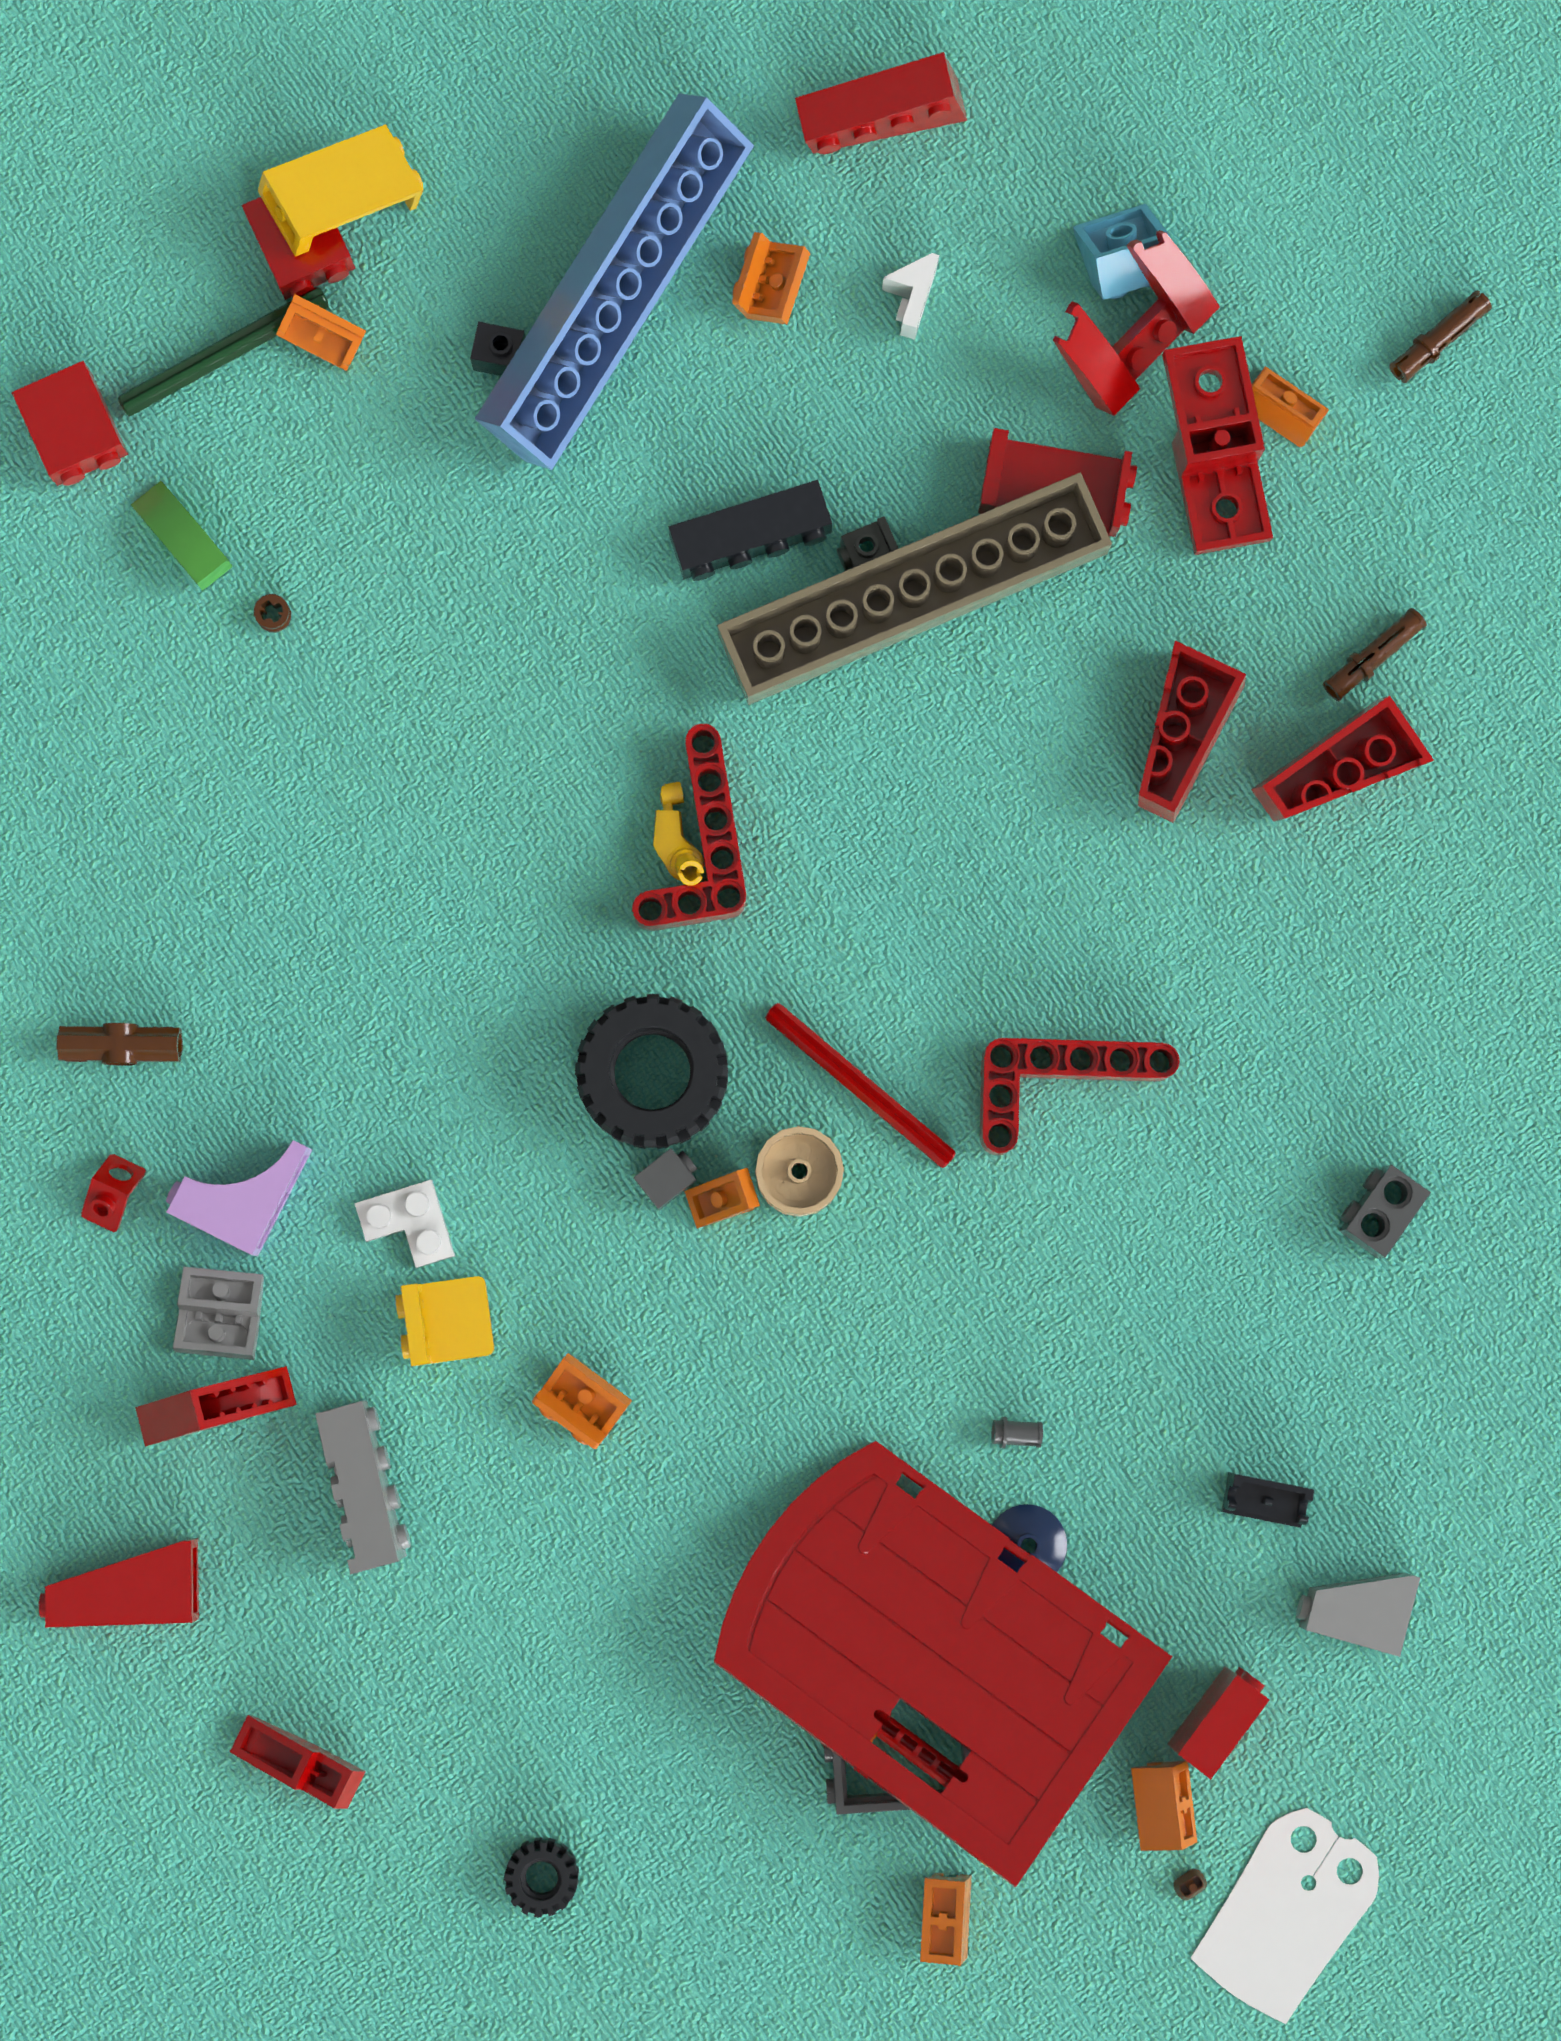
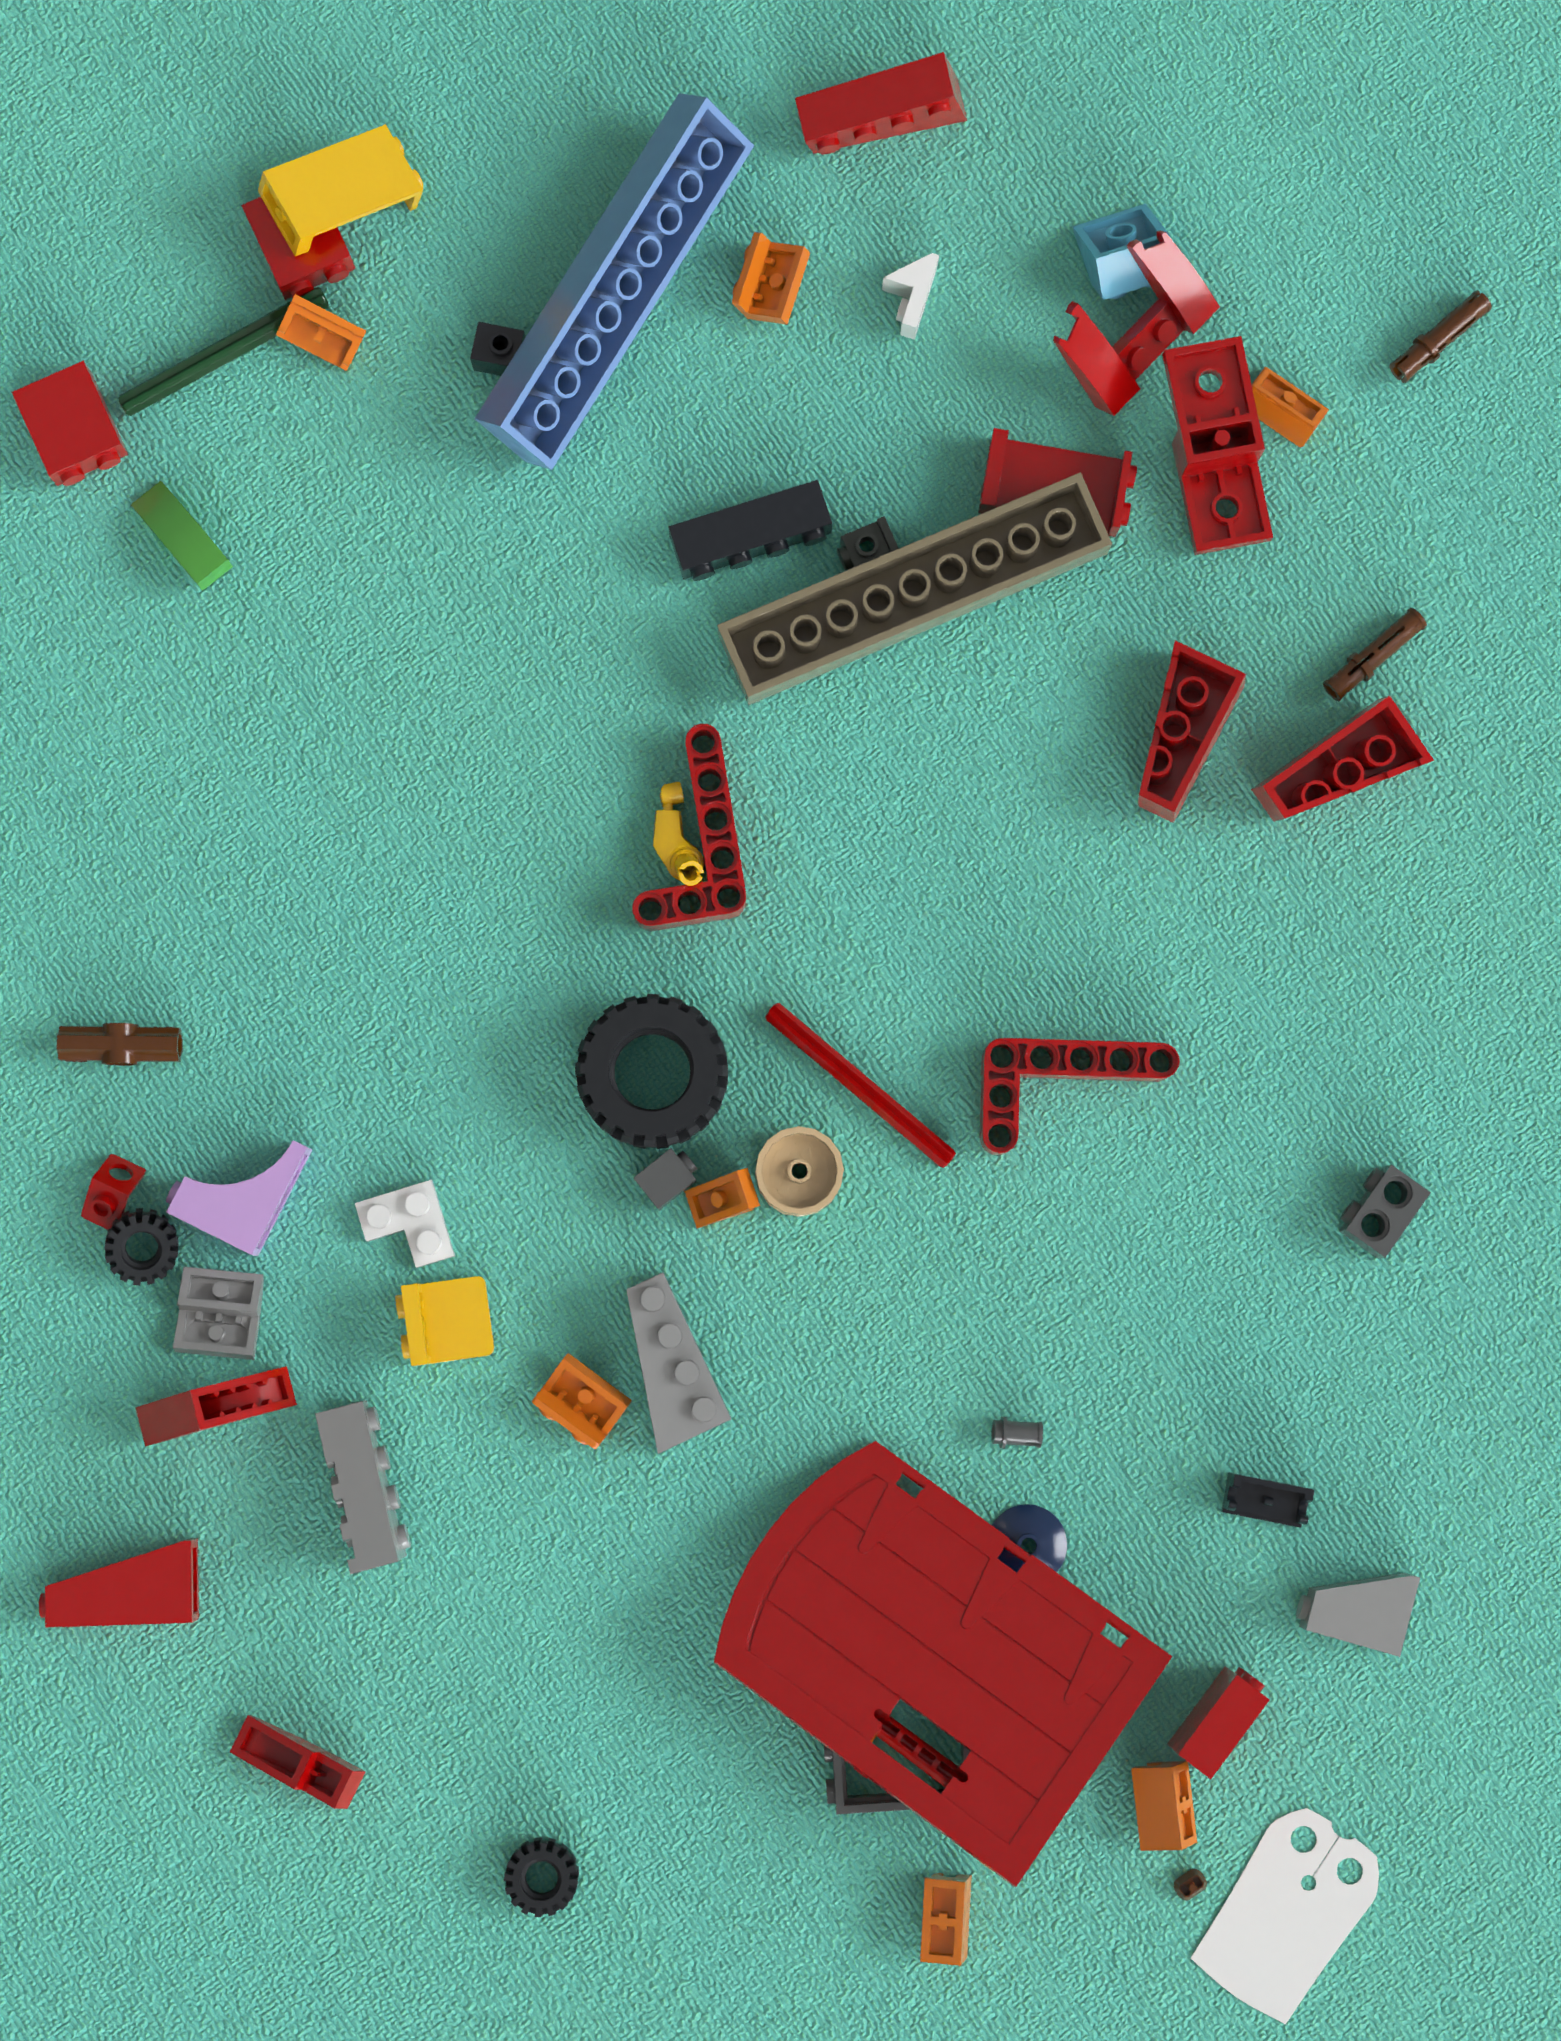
(134, 1269): none -> black tyre
(277, 602): reddish brown bush -> none
(675, 1375): none -> light grey wedge

